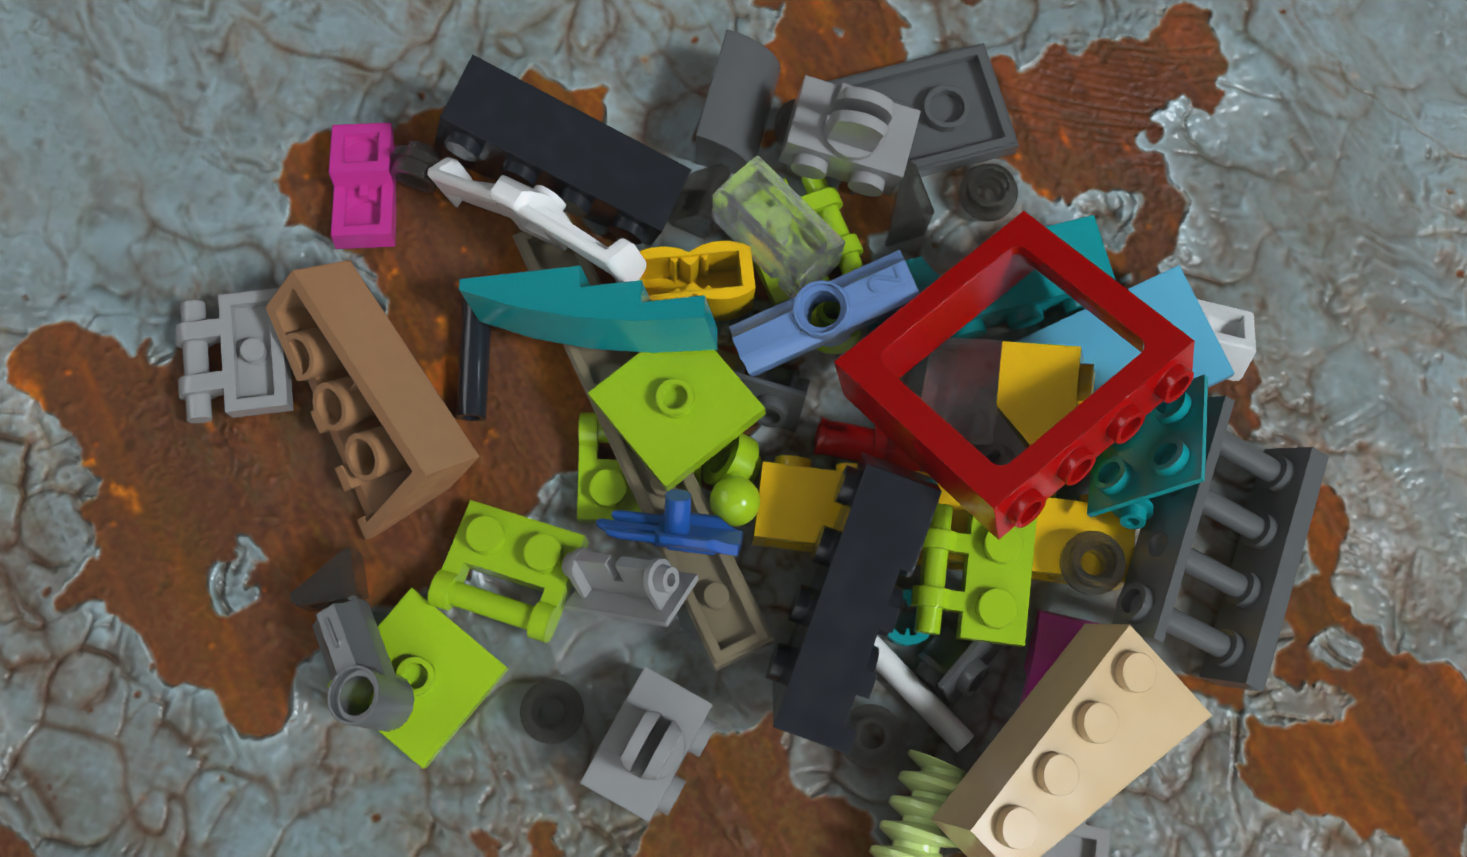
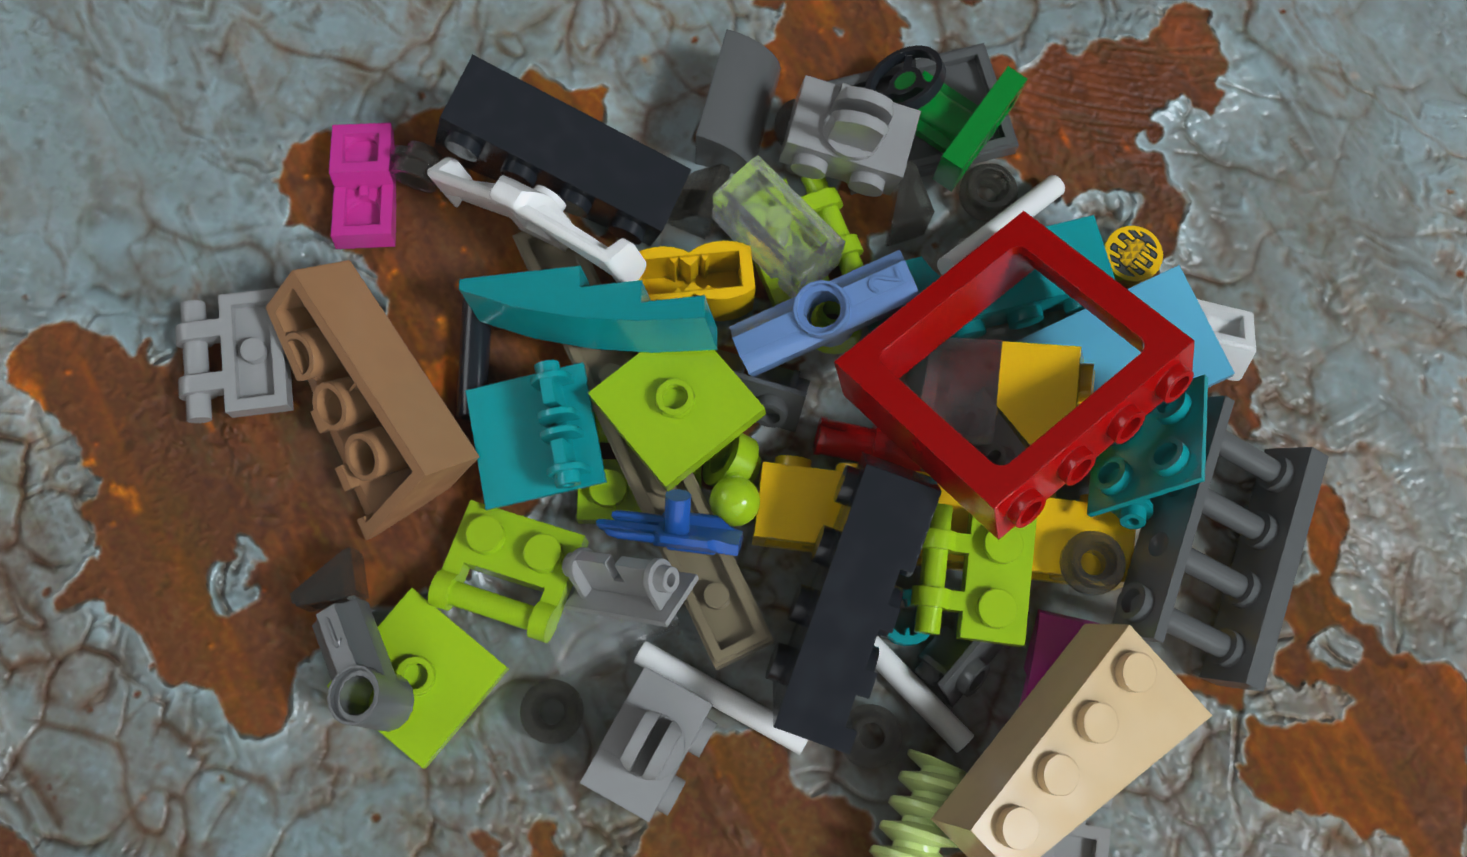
(535, 435): none -> teal hinge
(720, 695): none -> white bar
(947, 117): none -> green piece
(1031, 202): none -> white bar
(1133, 255): none -> yellow tile

